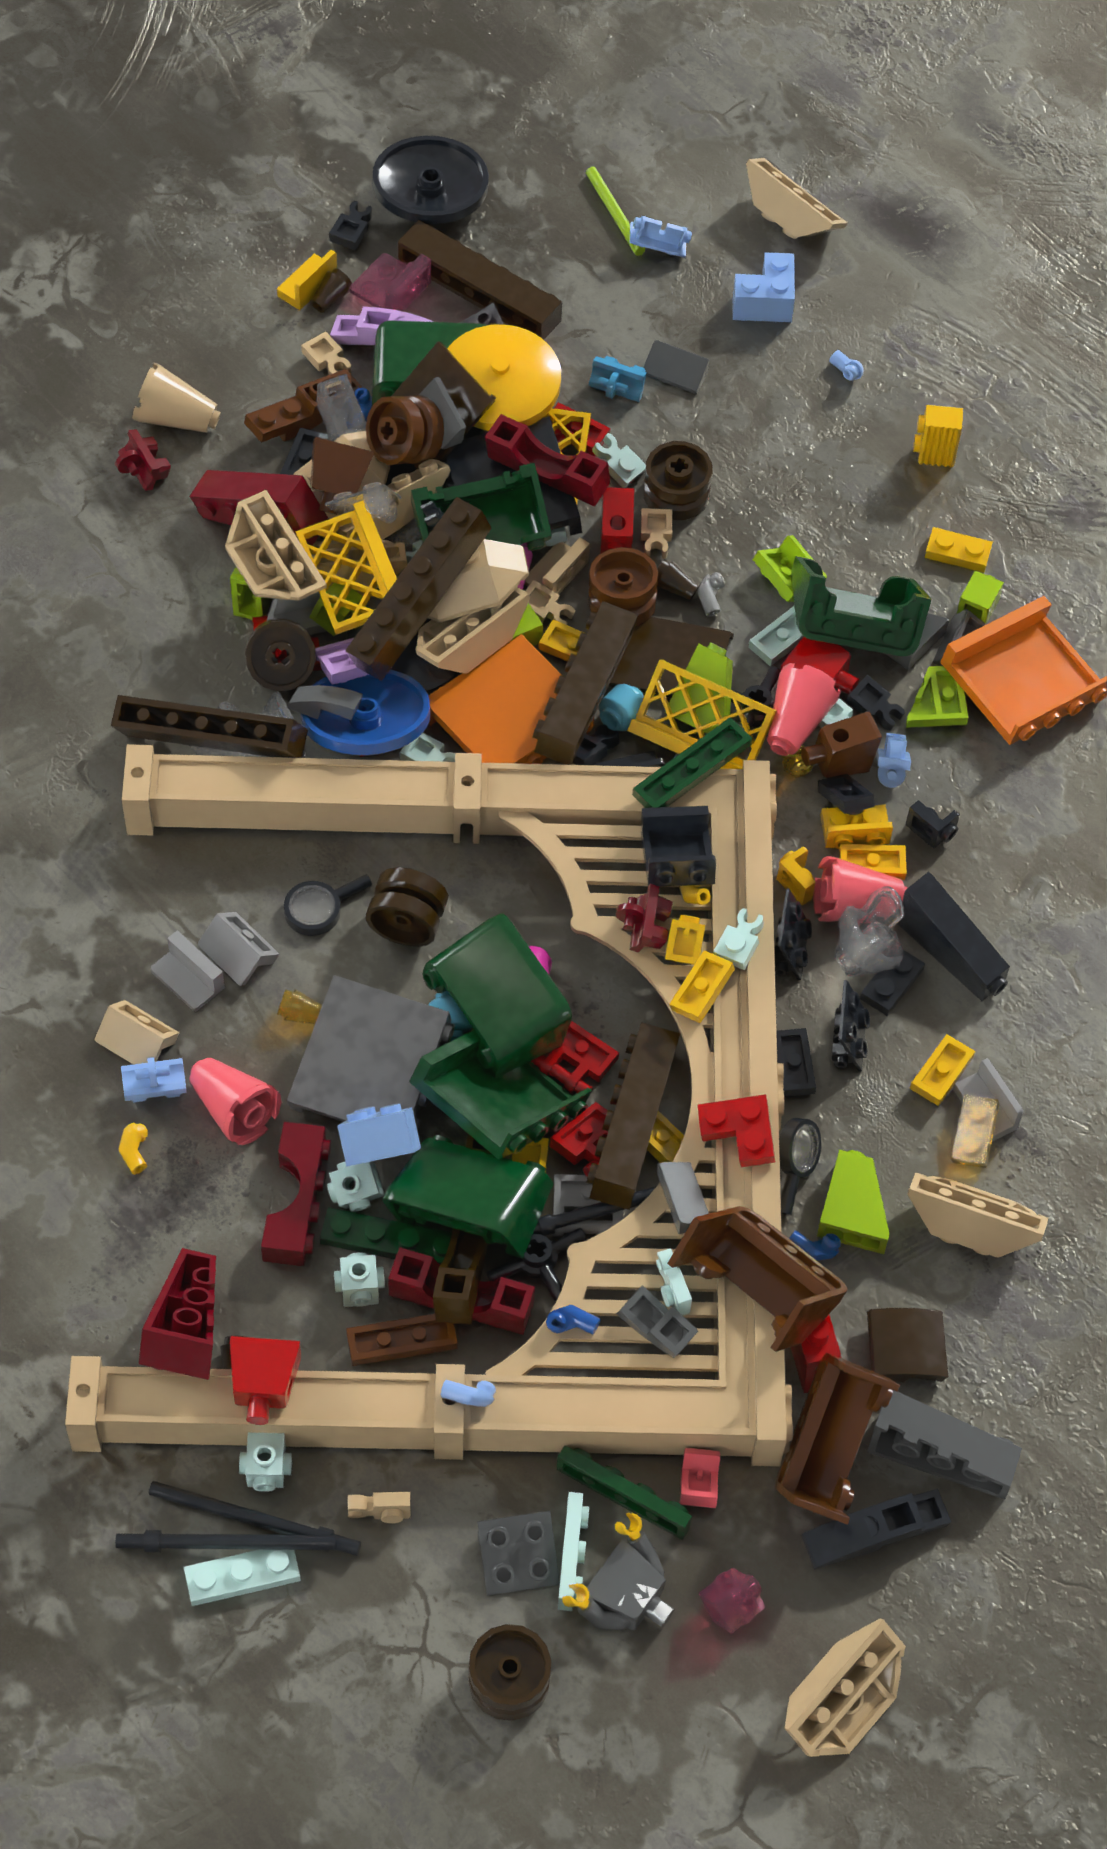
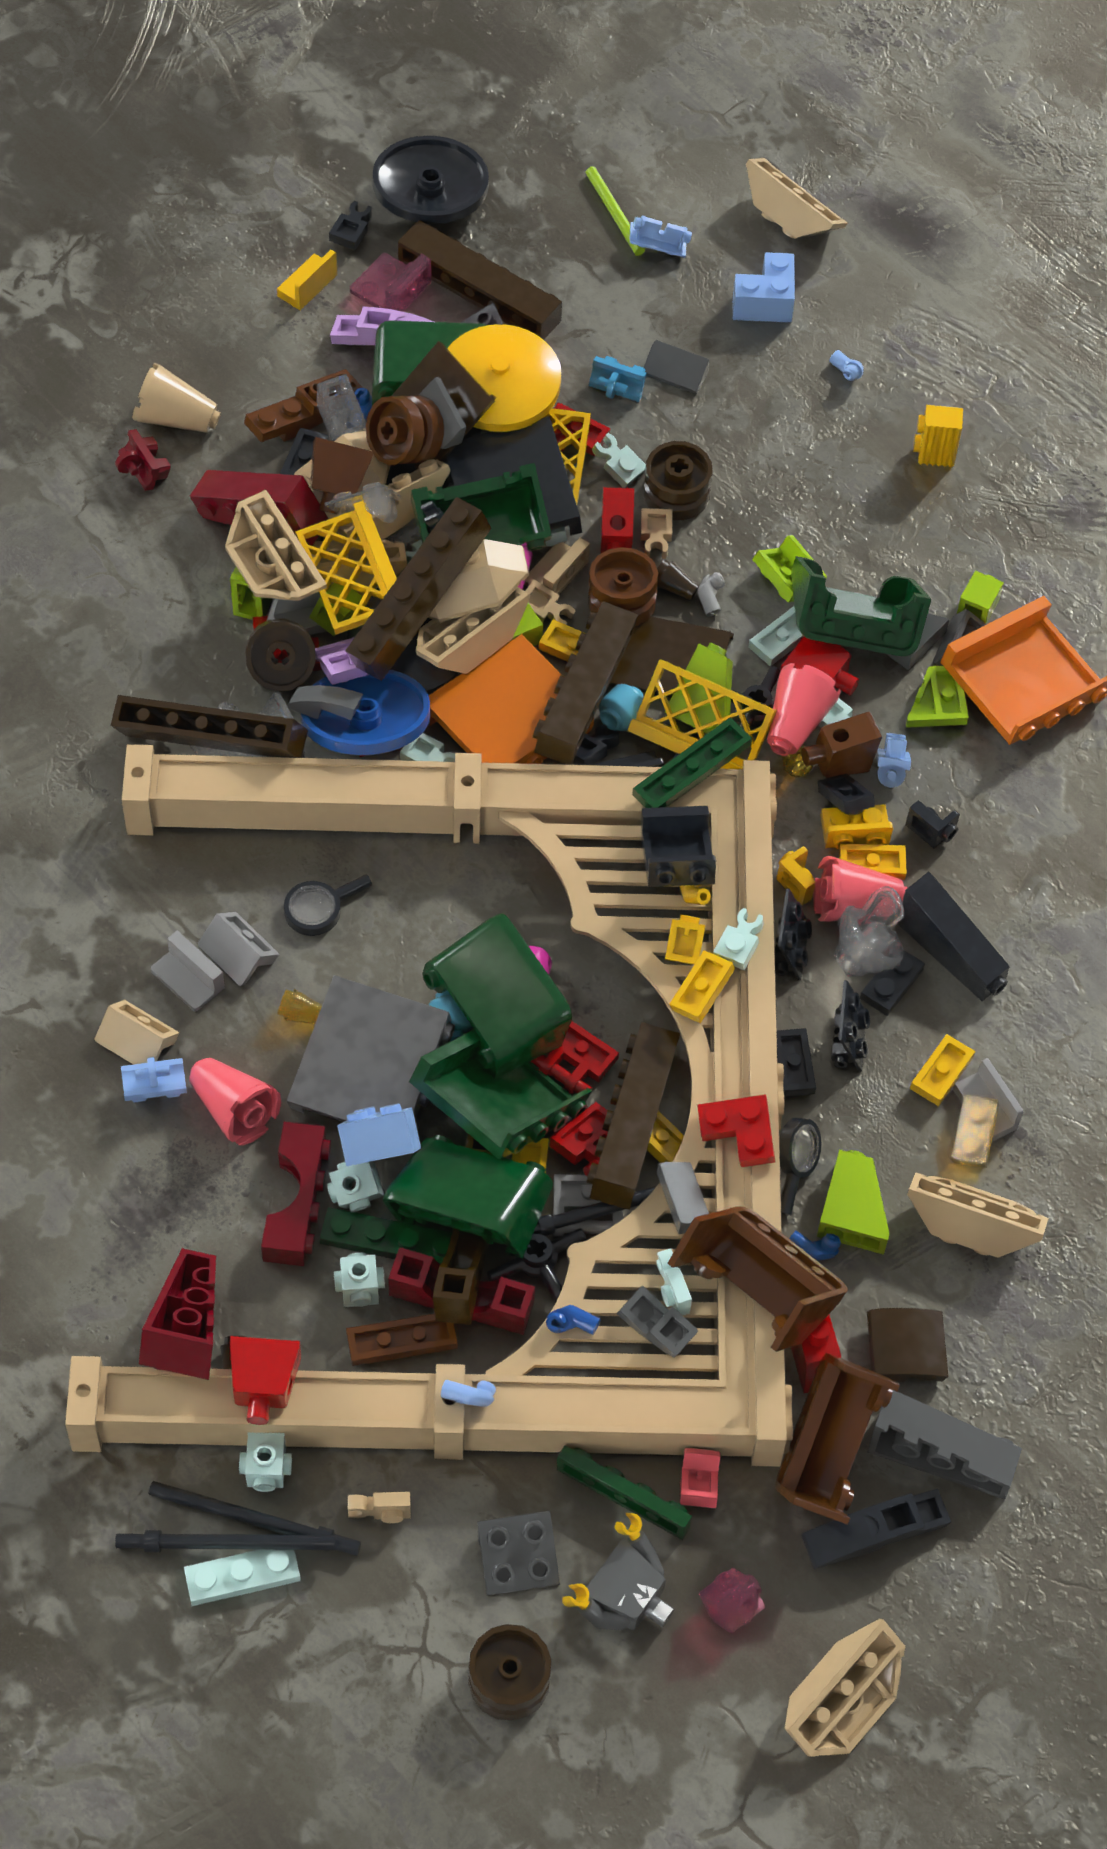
(129, 1145): yellow arm -> none
(325, 353): tan plate -> none
(332, 288): dark brown cone -> none
(407, 907): dark brown wheel -> none
(573, 1549): light aqua plate -> none
(575, 475): dark red arch -> none
(639, 917): dark red hips -> none
(874, 698): black plate -> none
(958, 549): yellow plate -> none

